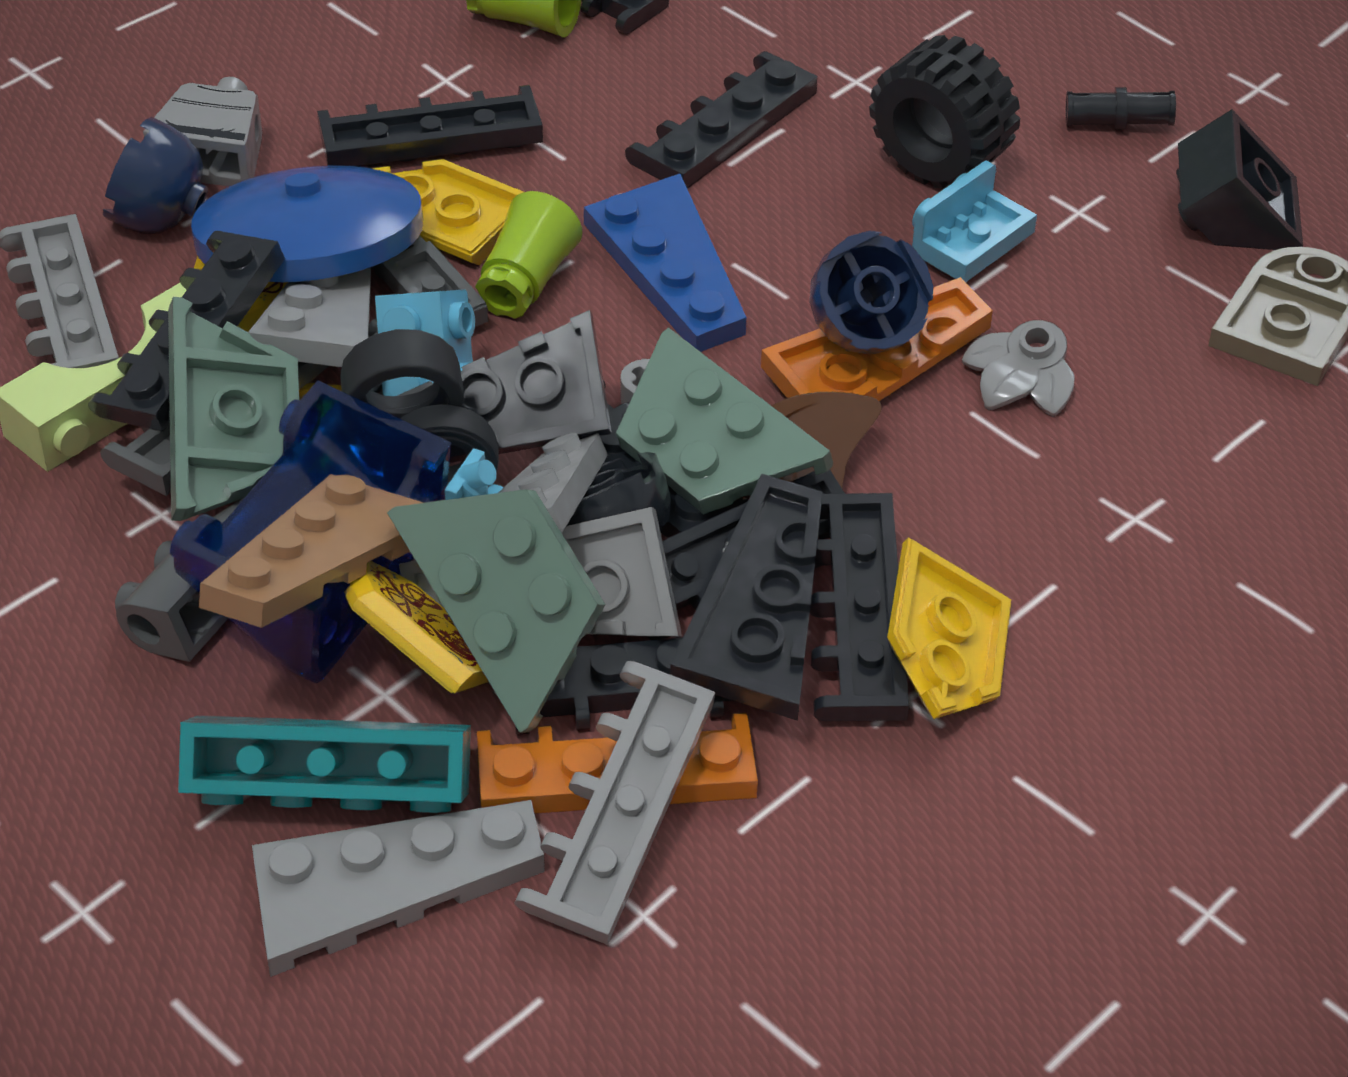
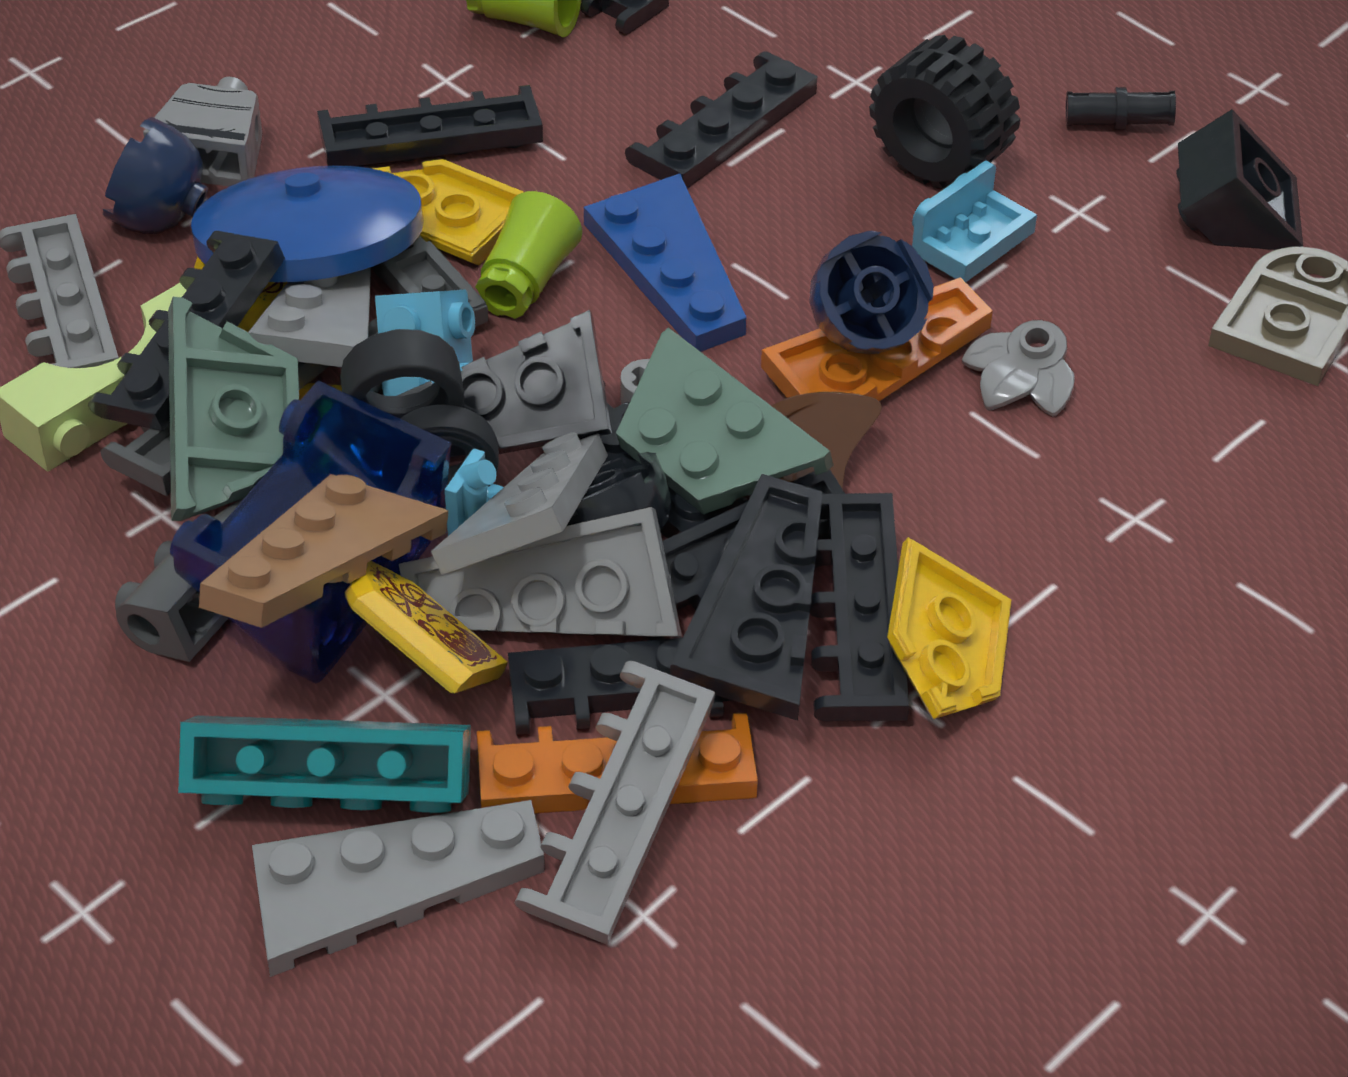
(506, 588): sand green wing -> none

